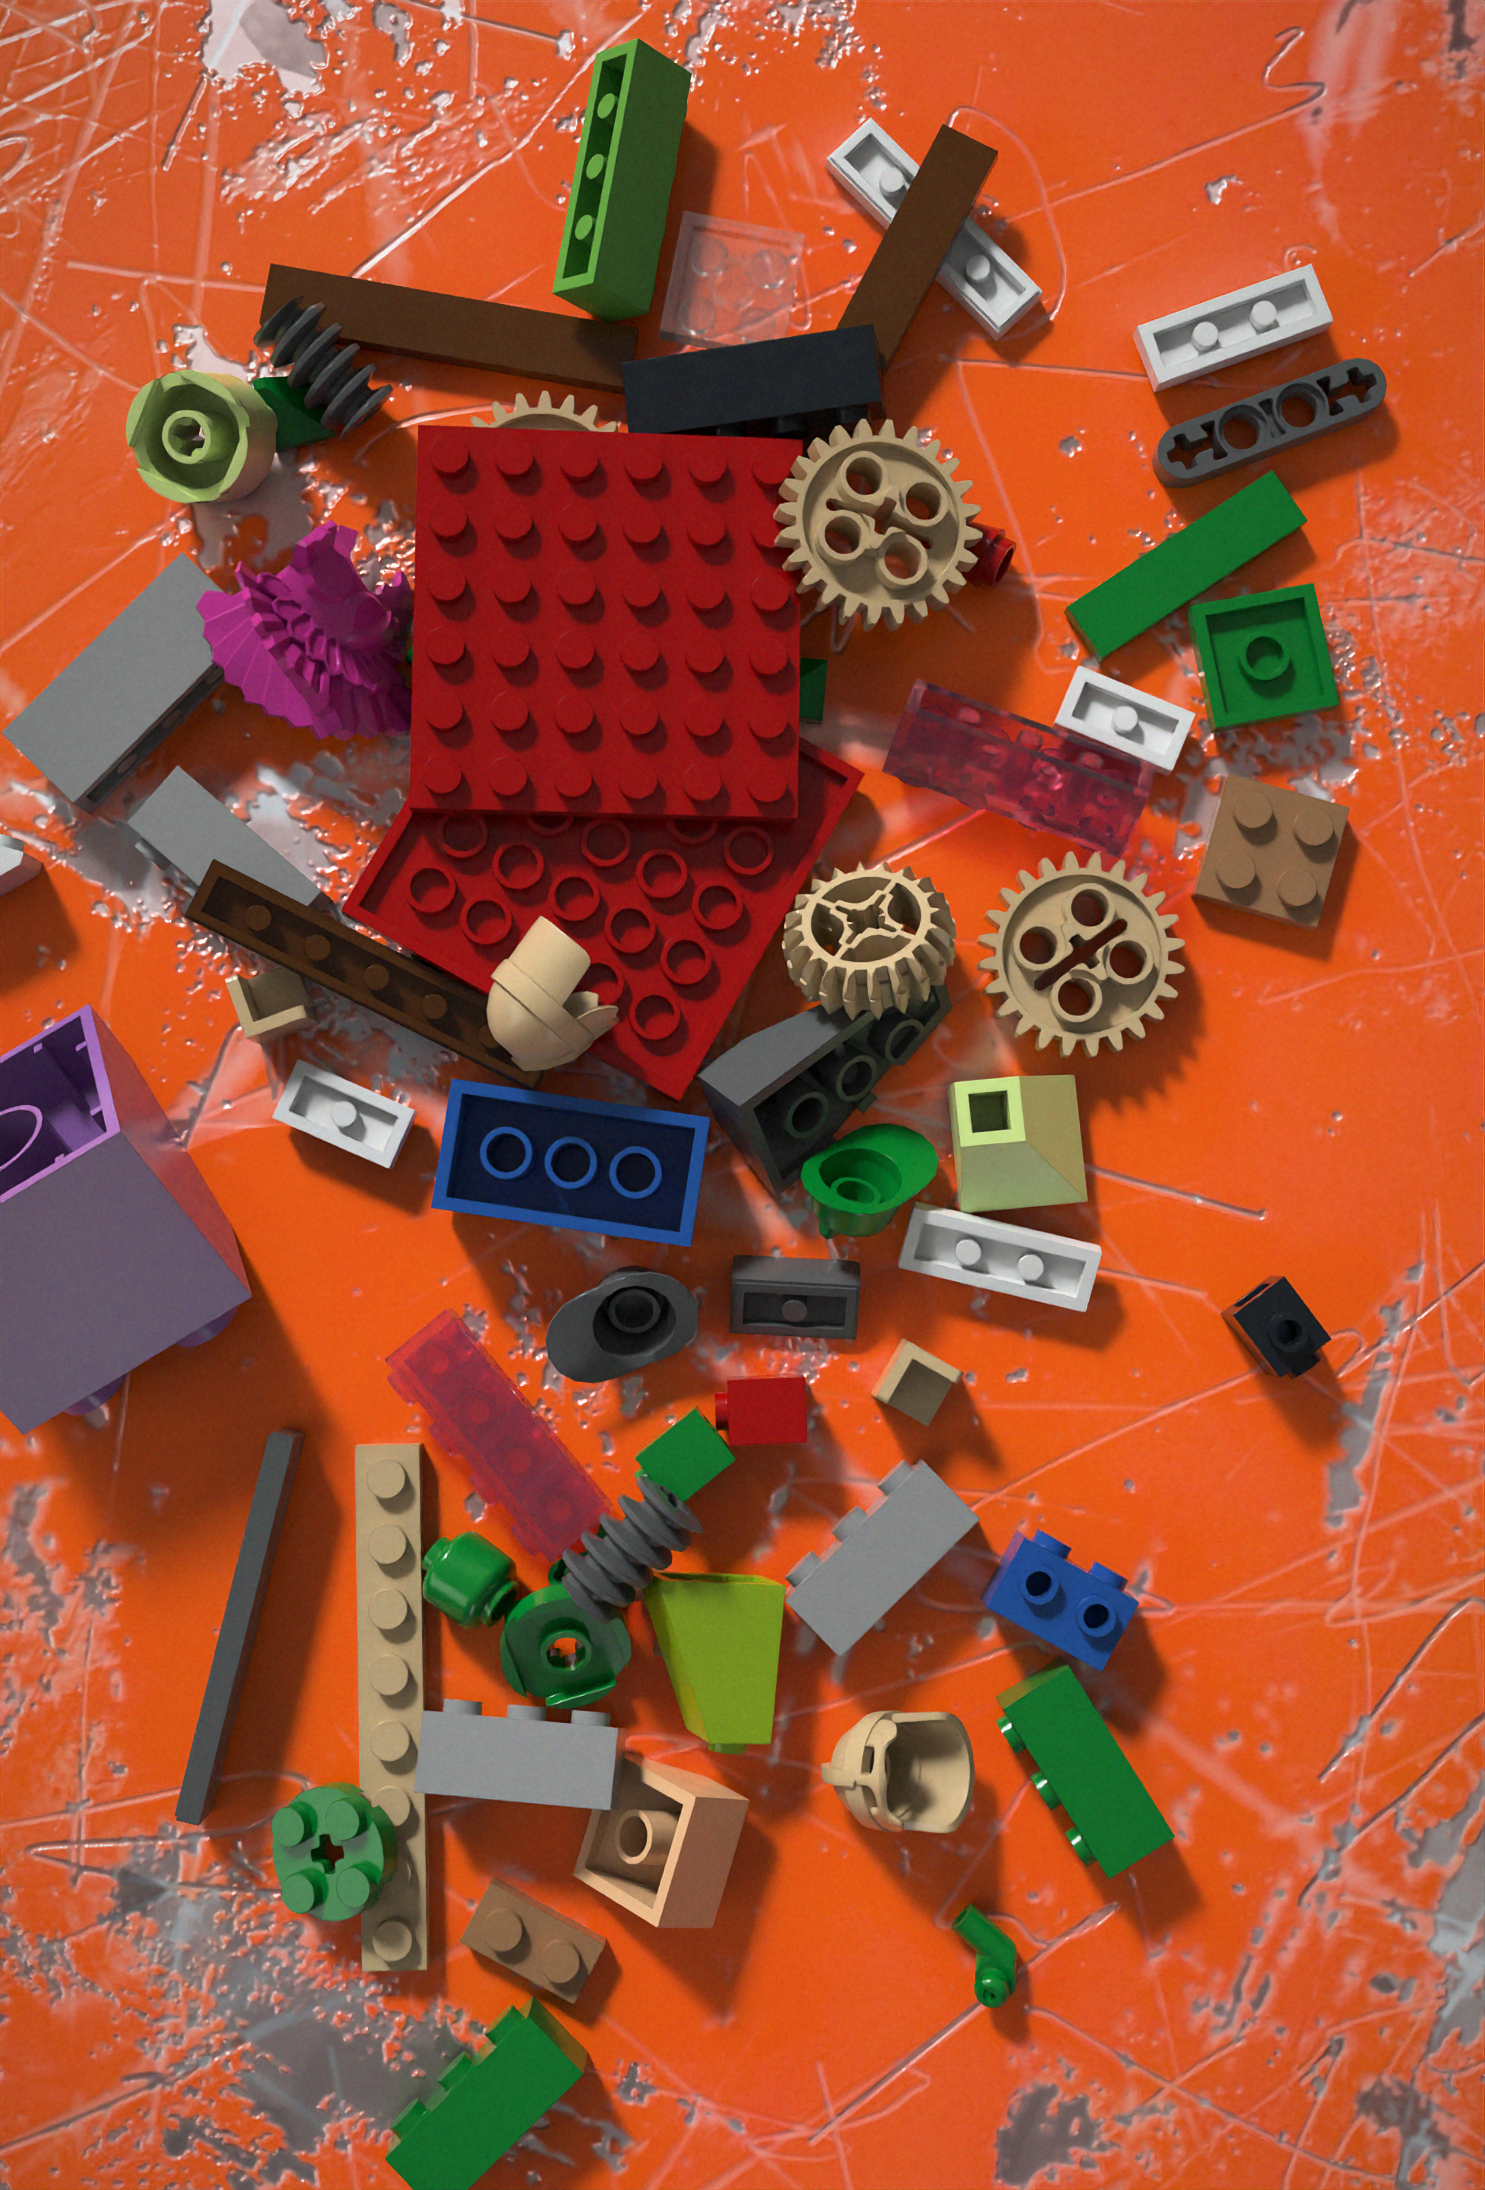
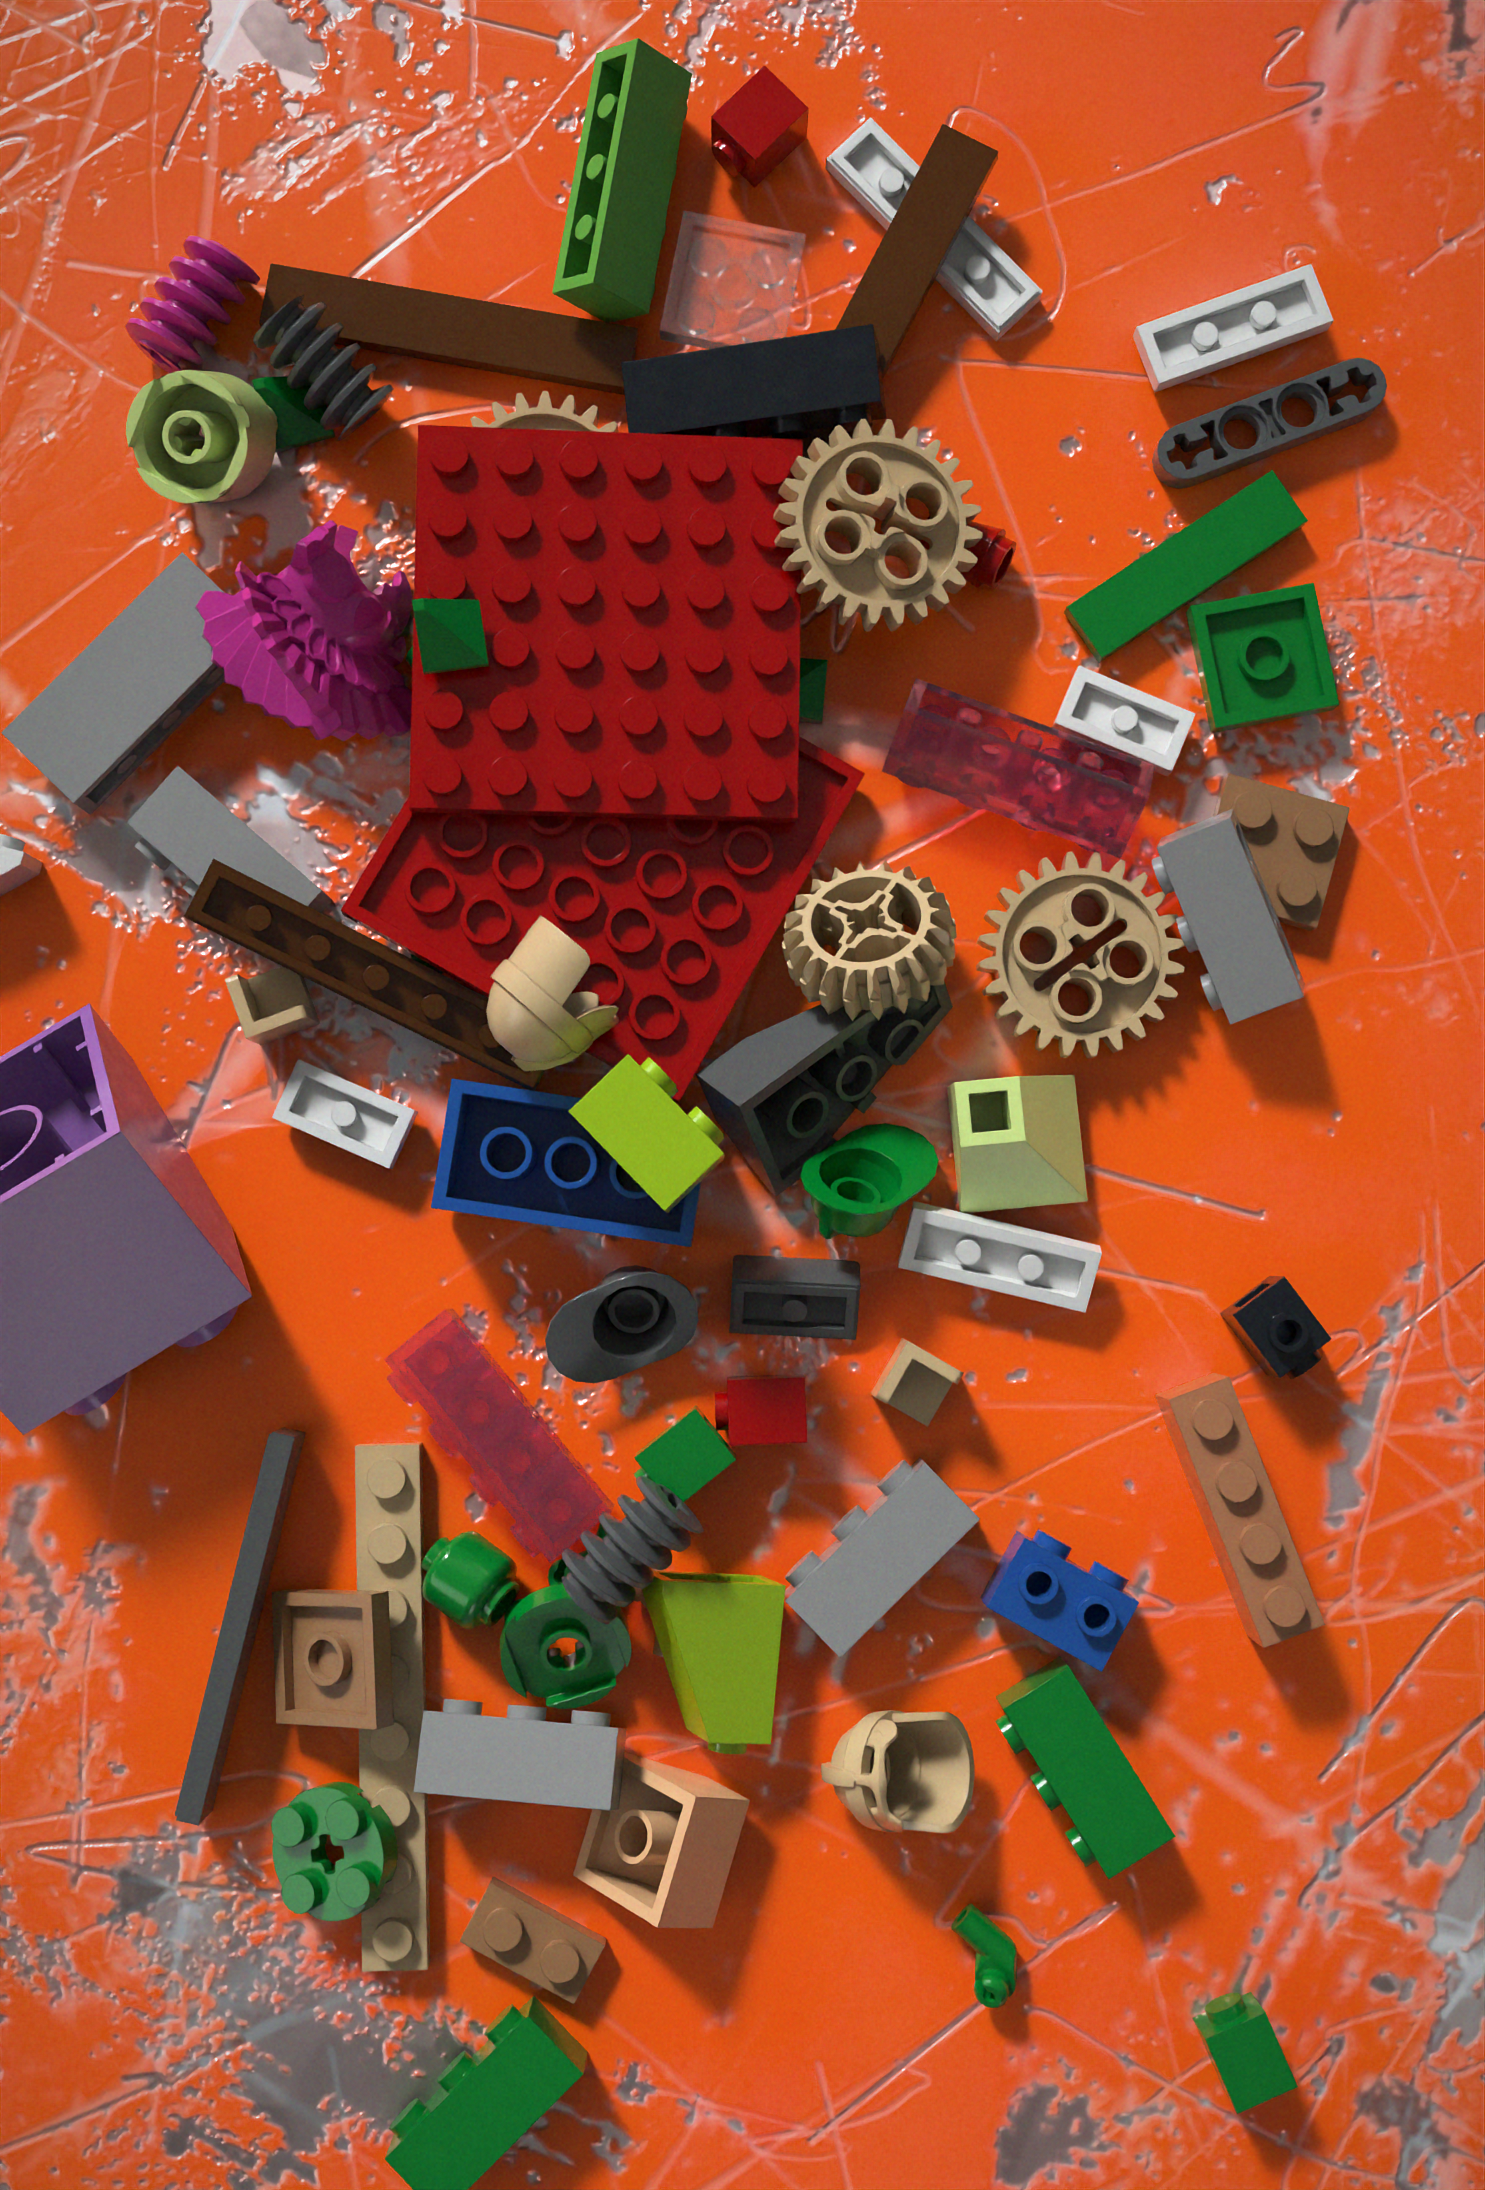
(189, 303): none -> dark pink piece
(332, 1658): none -> medium nougat plate
(450, 634): none -> green slope
(648, 1132): none -> lime brick
(758, 127): none -> red brick
(1228, 918): none -> light grey brick
(1239, 1509): none -> nougat brick
(1244, 2050): none -> green brick

